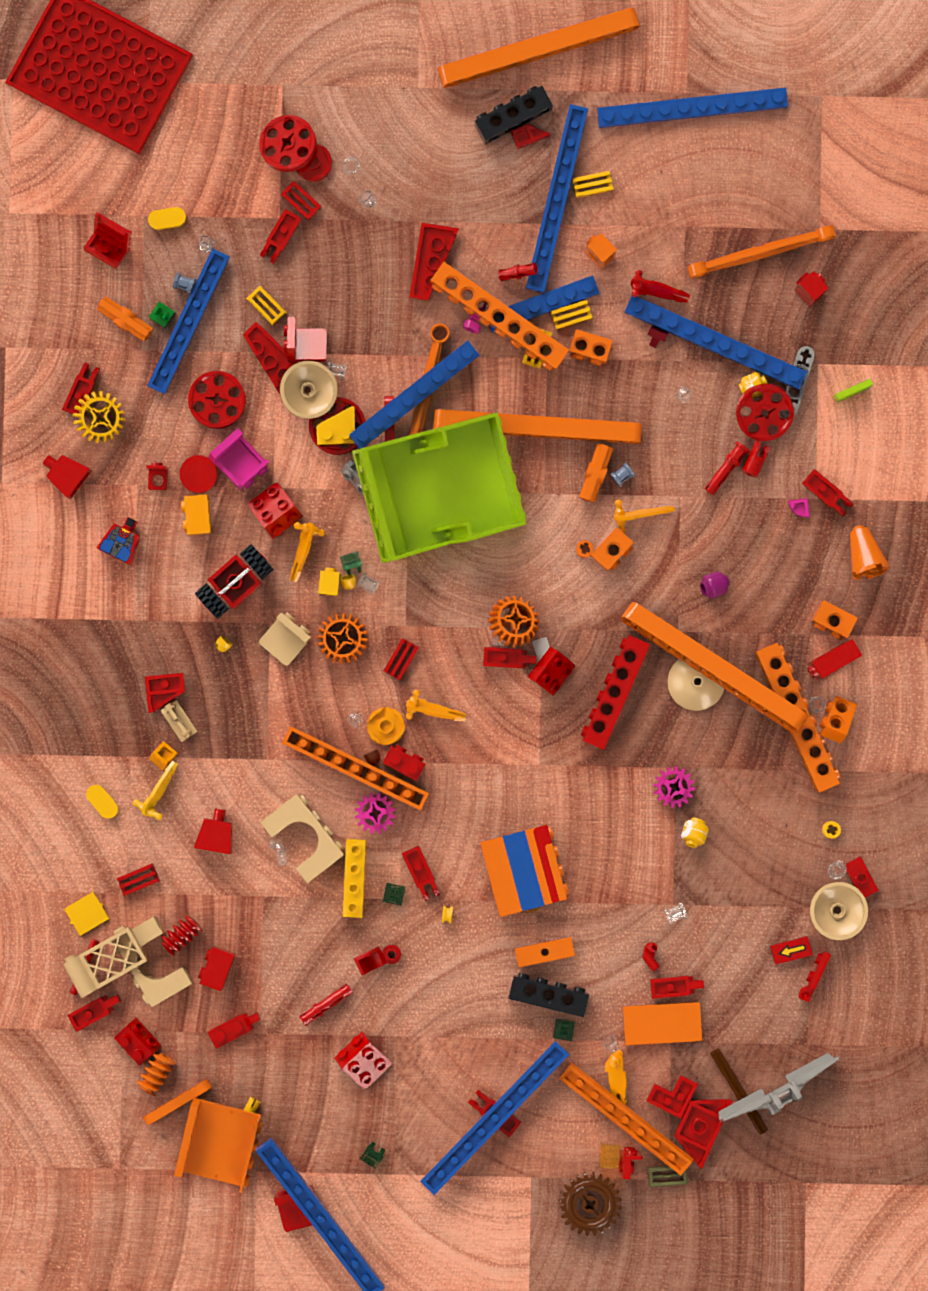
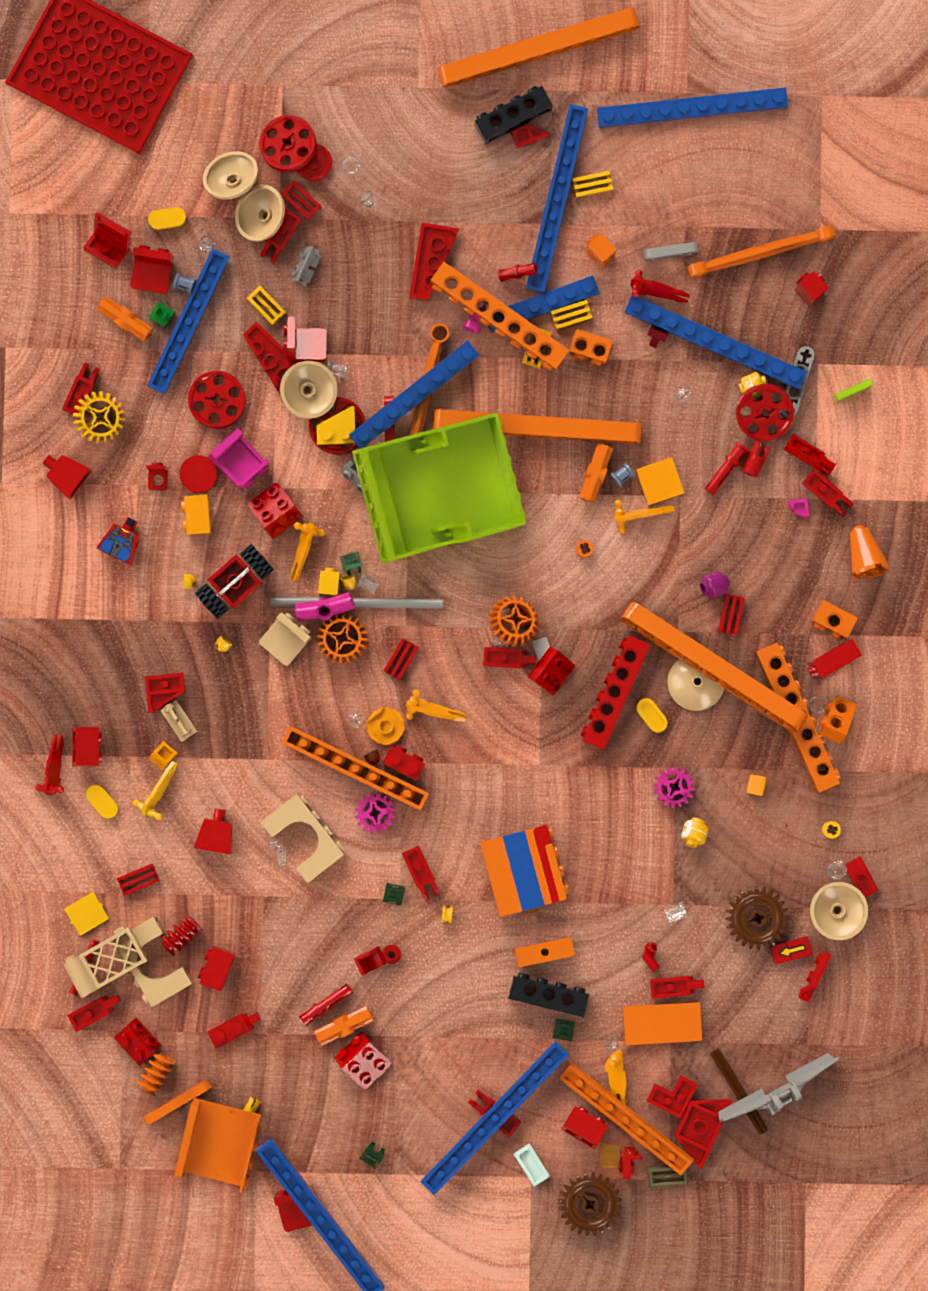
(52, 770): none -> red piece
(86, 747): none -> red brick
(151, 269): none -> red bracket
(189, 581): none -> yellow hinge
(230, 175): none -> tan dish
(253, 210): none -> tan dish
(301, 271): none -> light grey hinge
(313, 610): none -> dark pink piece
(343, 1025): none -> orange piece
(354, 878): yellow brick -> none
(367, 602): none -> light grey piece
(531, 1164): none -> light aqua tile
(584, 1127): none -> red brick
(618, 539): orange brick -> none
(651, 715): none -> yellow tile
(660, 481): none -> light orange tile
(671, 251): none -> light grey beam
(728, 630): none -> red tile
(739, 923): none -> reddish brown gear
(756, 785): none -> light orange slope
(809, 454): none -> red hinge

